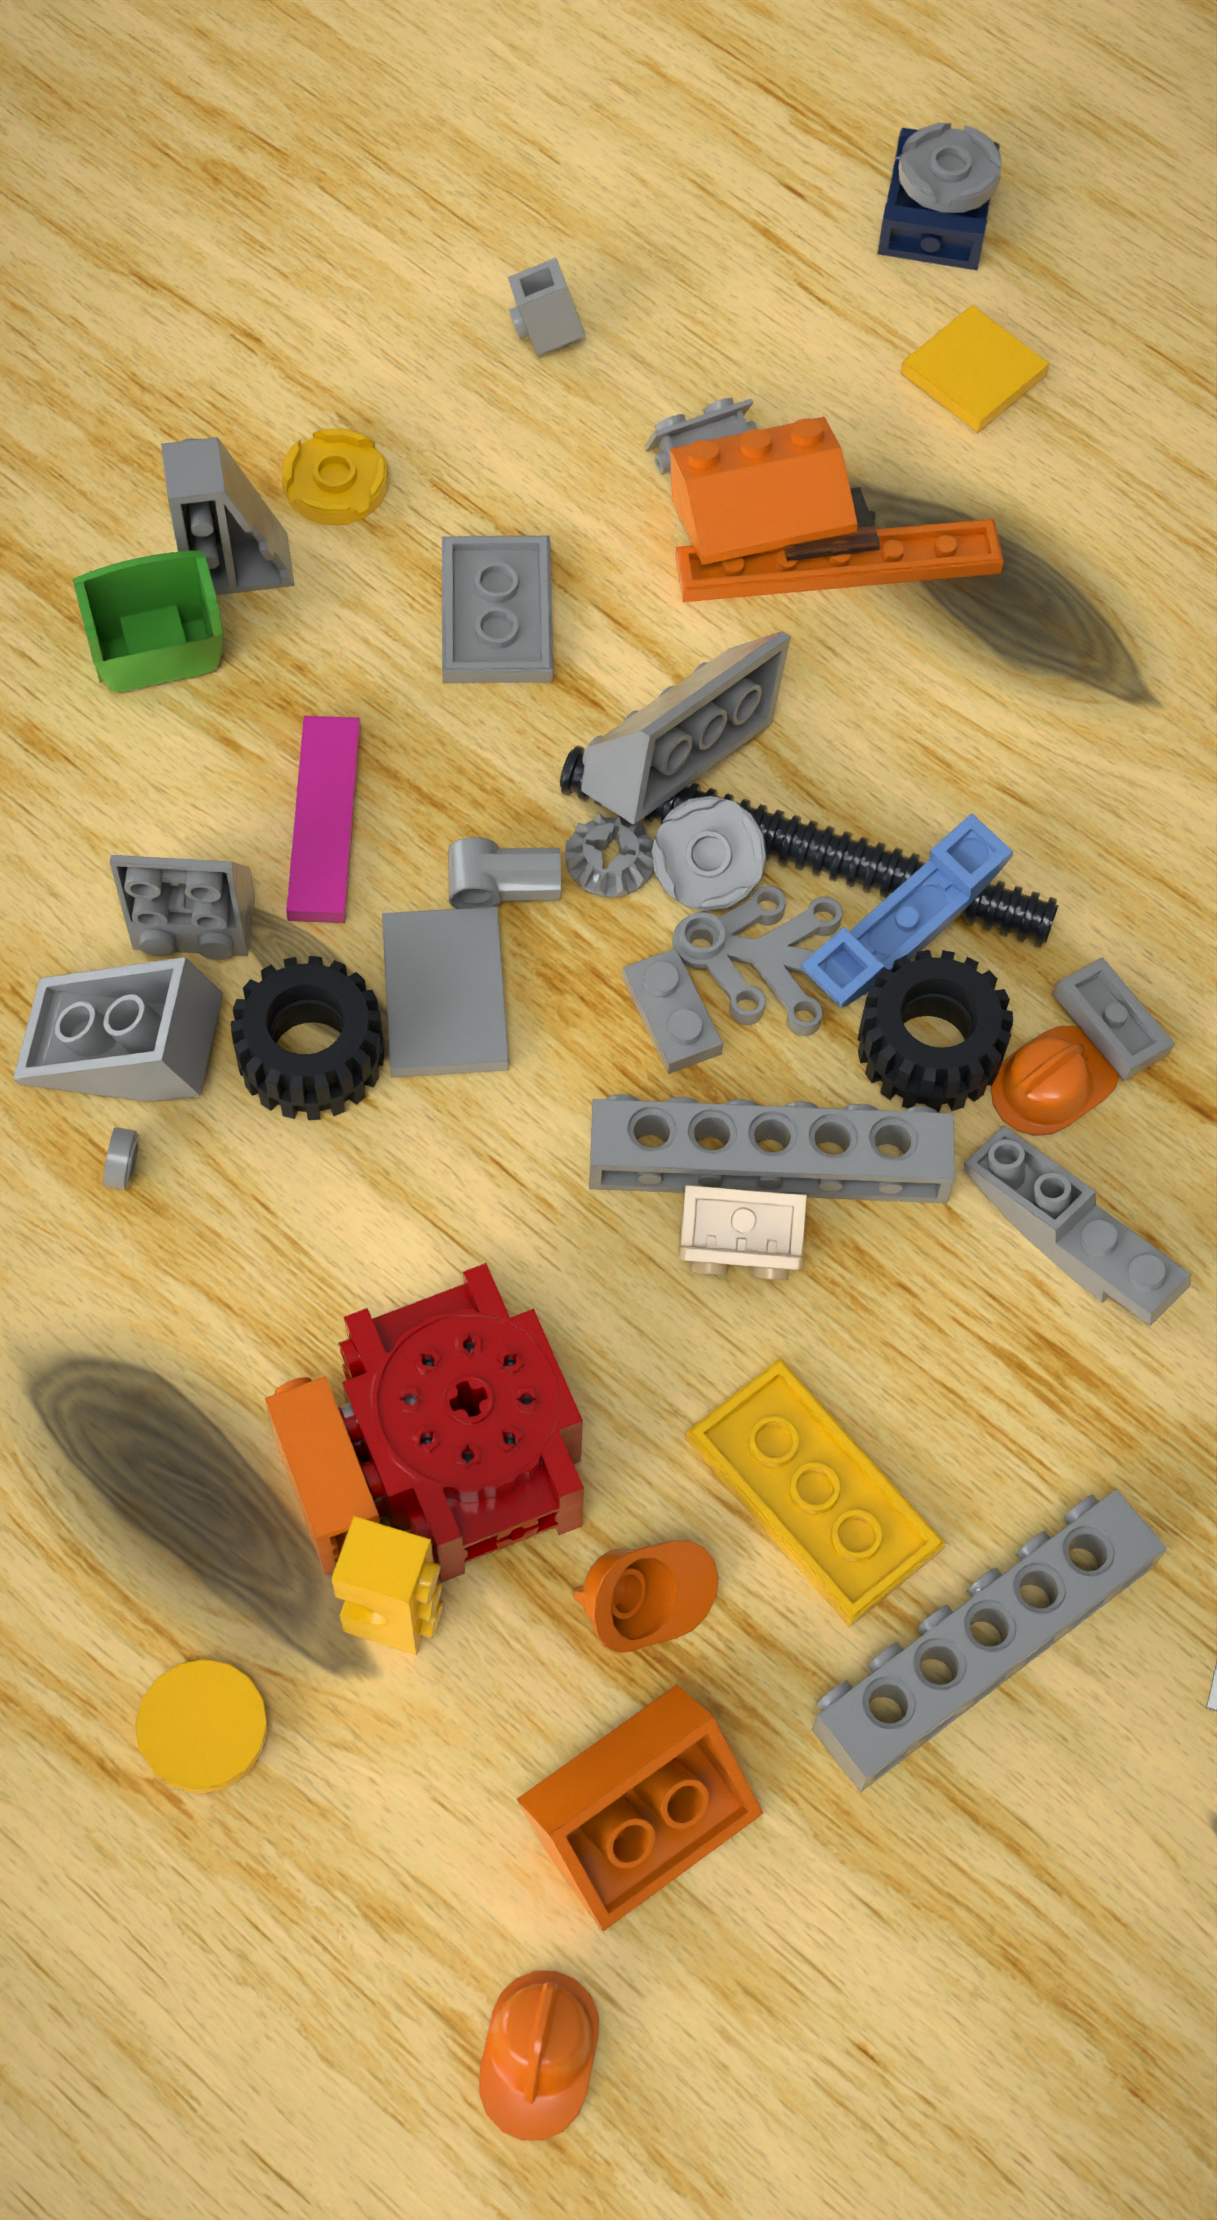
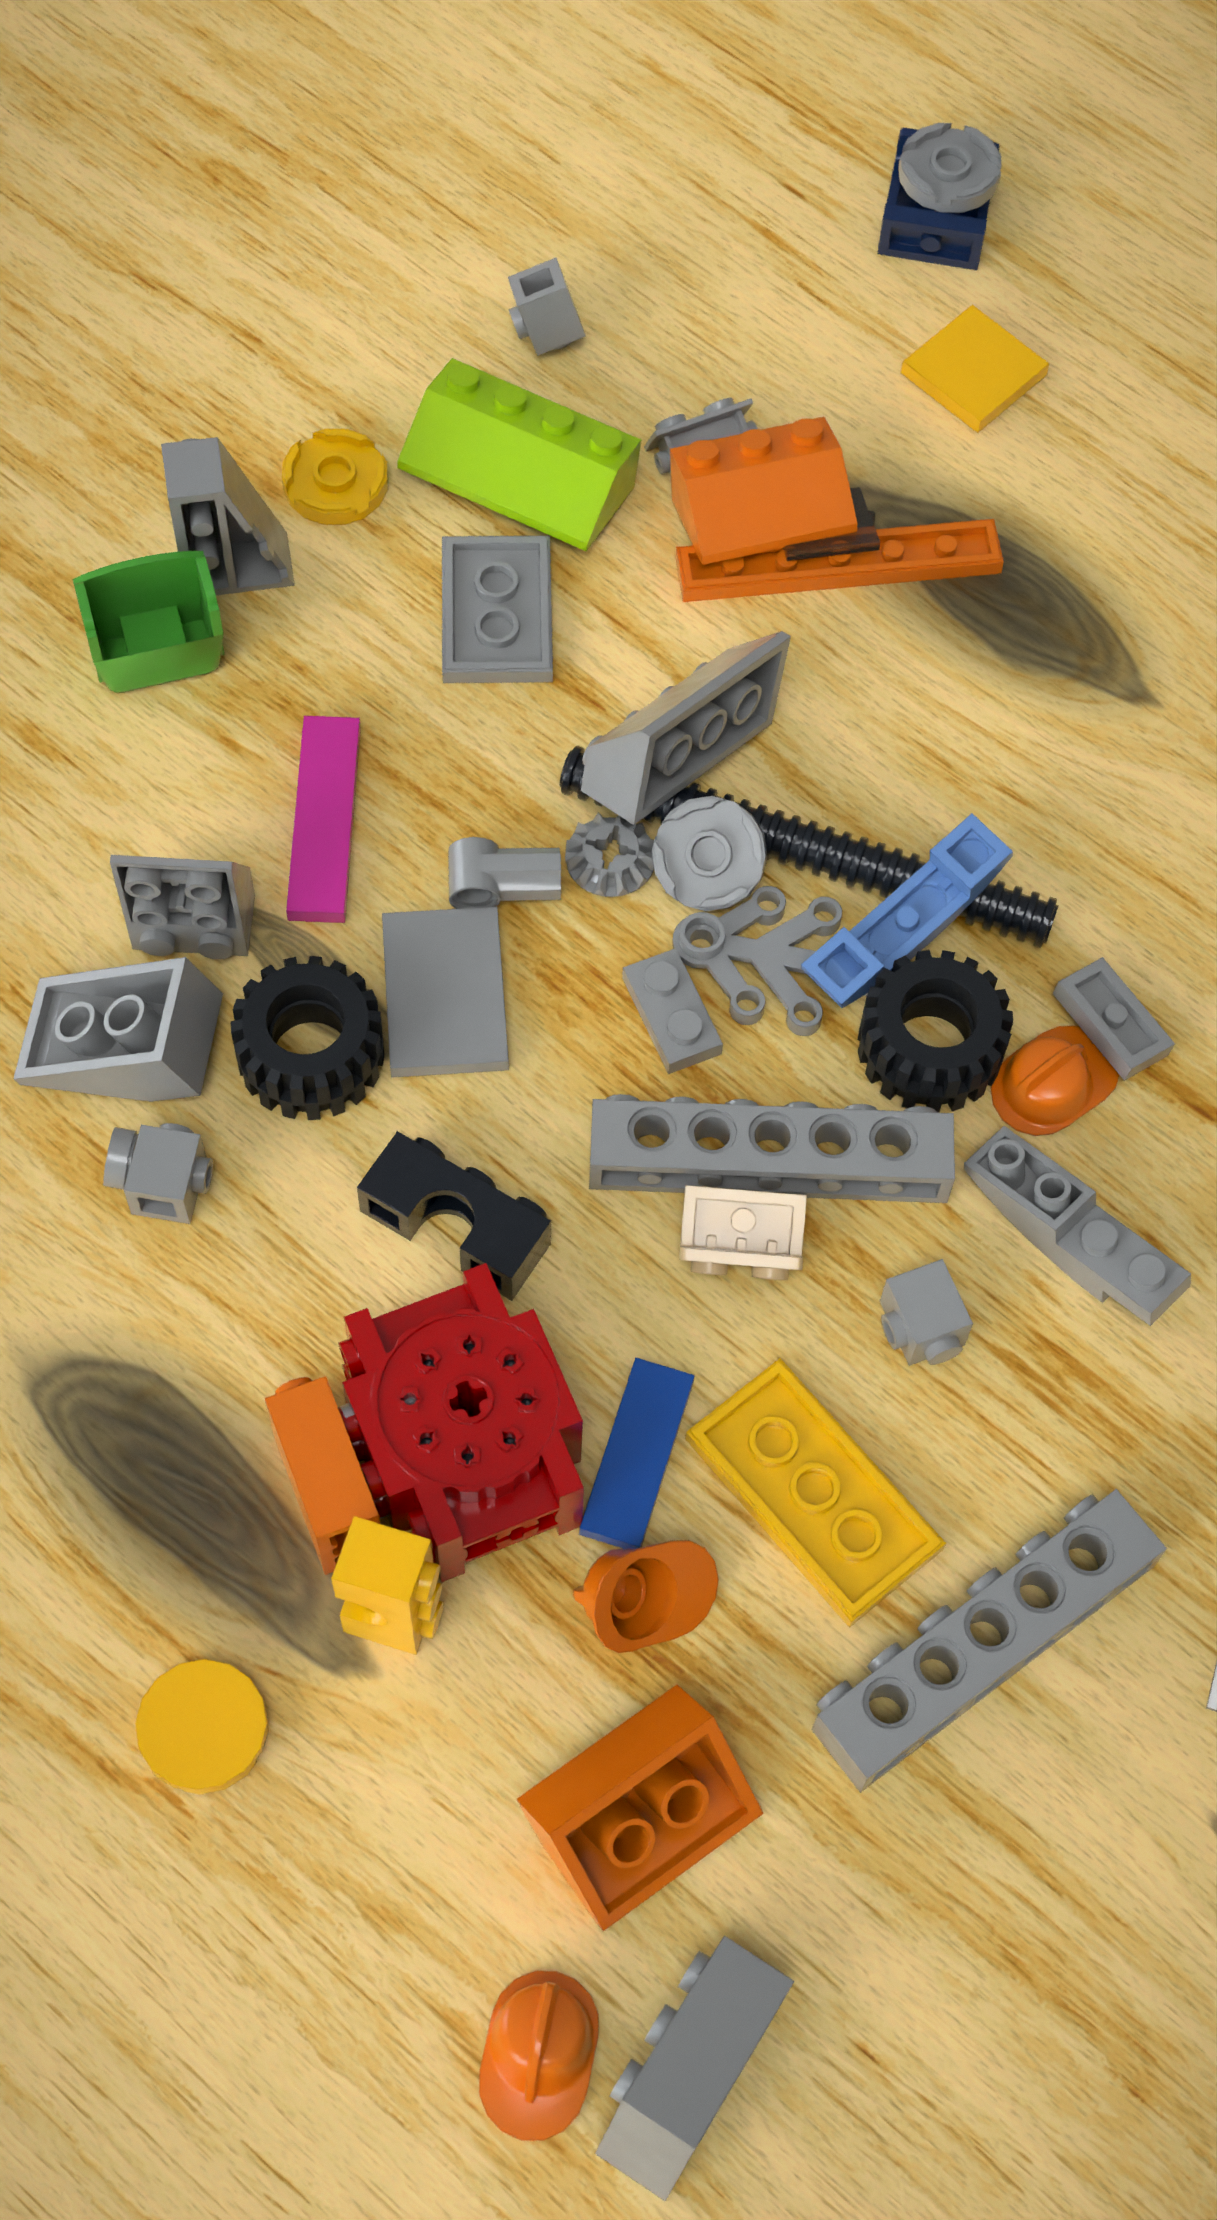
(167, 1173): none -> light grey brick
(417, 1182): none -> black arch
(520, 454): none -> lime slope
(637, 1455): none -> blue tile
(693, 2064): none -> light grey wedge
(925, 1314): none -> light grey brick

